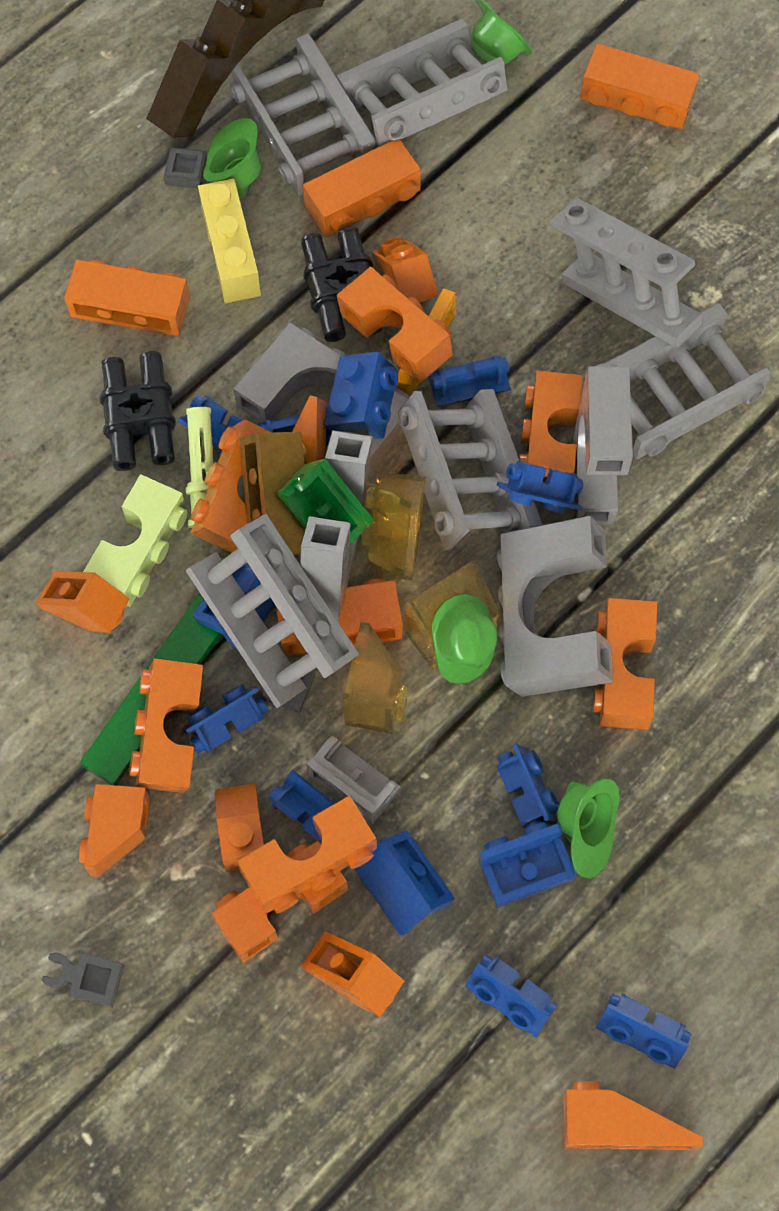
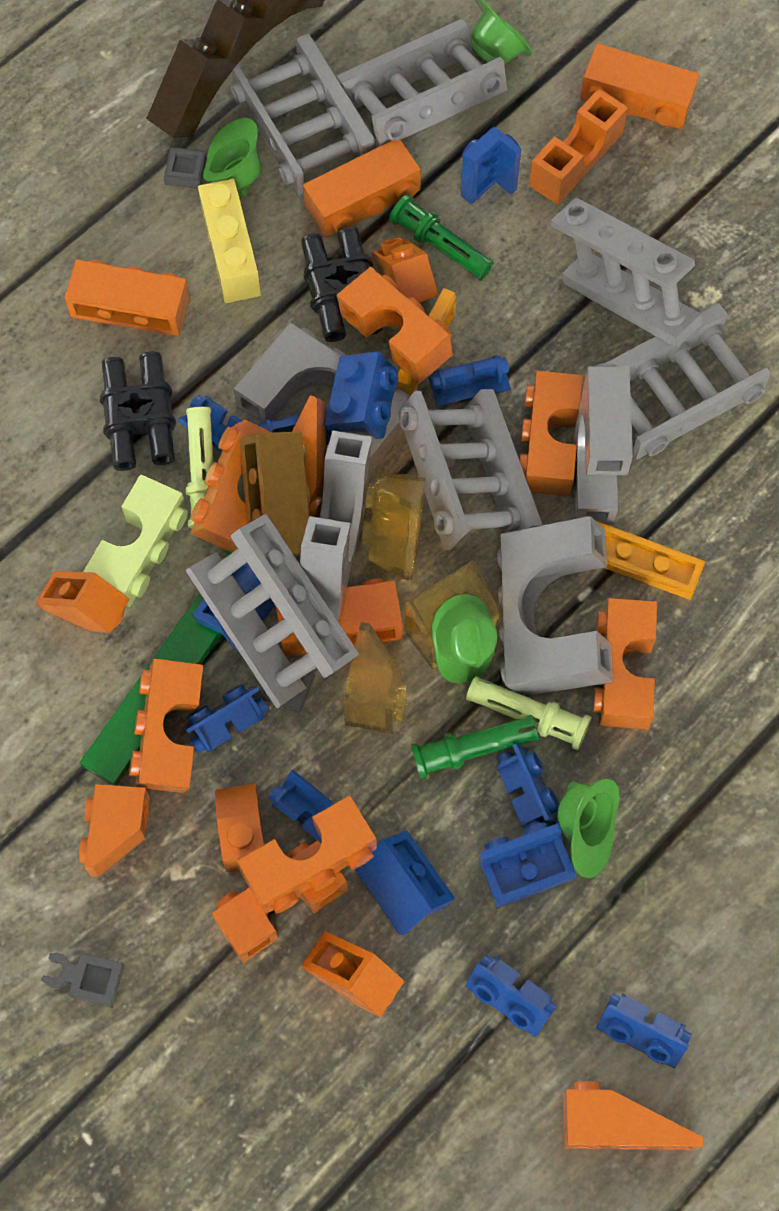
(321, 493): green hinge -> none
(348, 774): light grey hinge -> none
(424, 232): none -> green pin
(453, 750): none -> green pin
(490, 161): none -> blue bracket
(527, 485): blue hinge -> none
(548, 718): none -> yellowish green pin
(566, 162): none -> orange arch
(651, 562): none -> light orange tile

